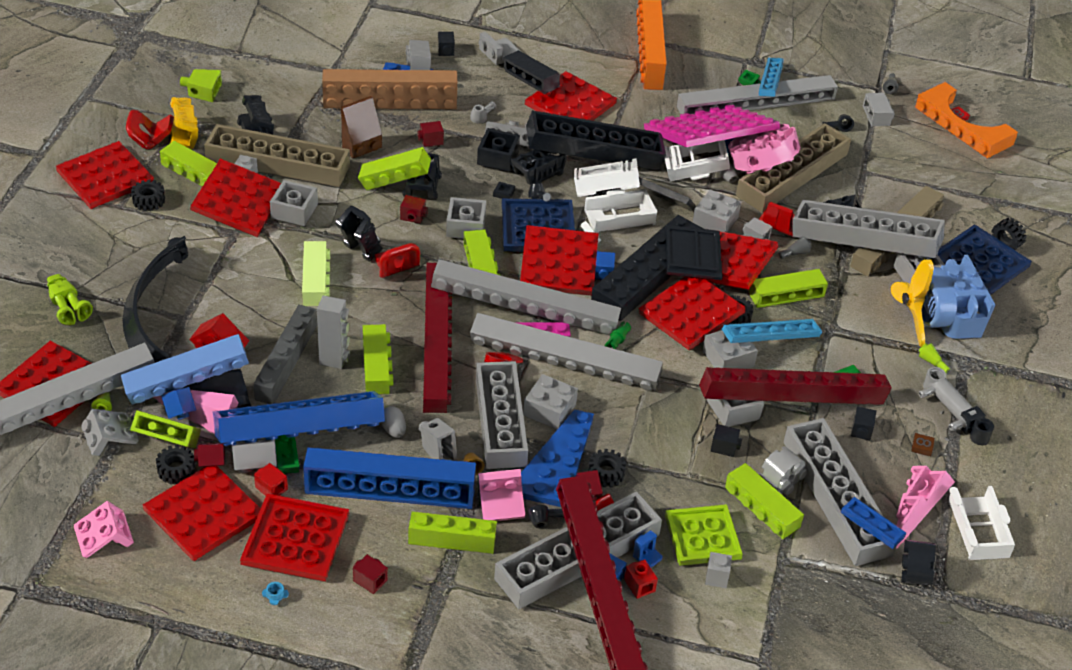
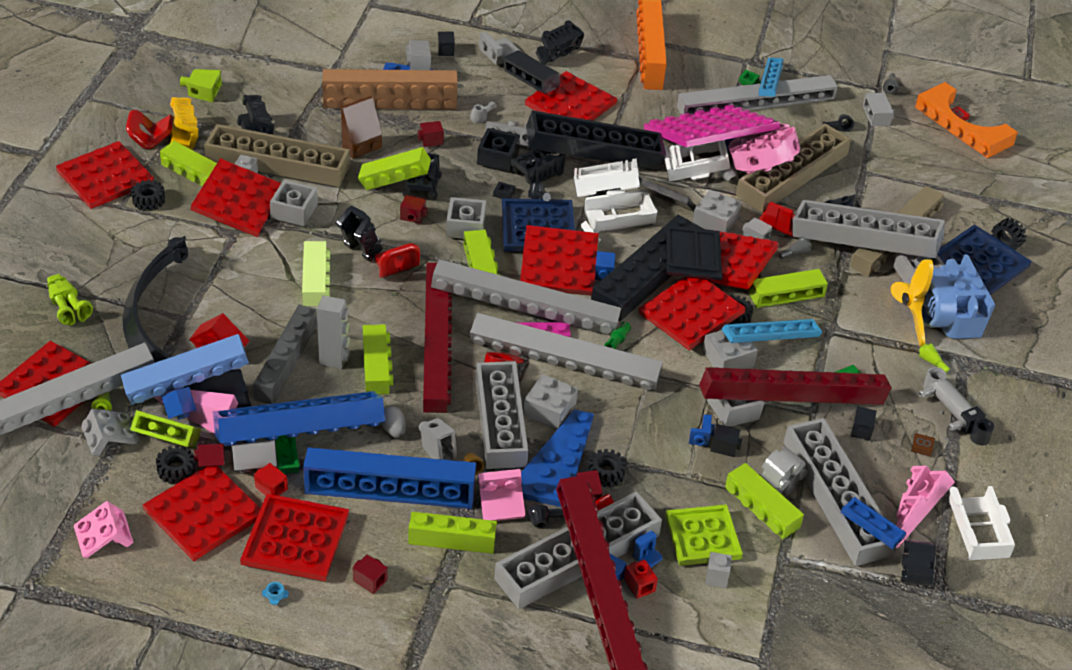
(559, 42): none -> black piece
(702, 436): none -> blue bracket

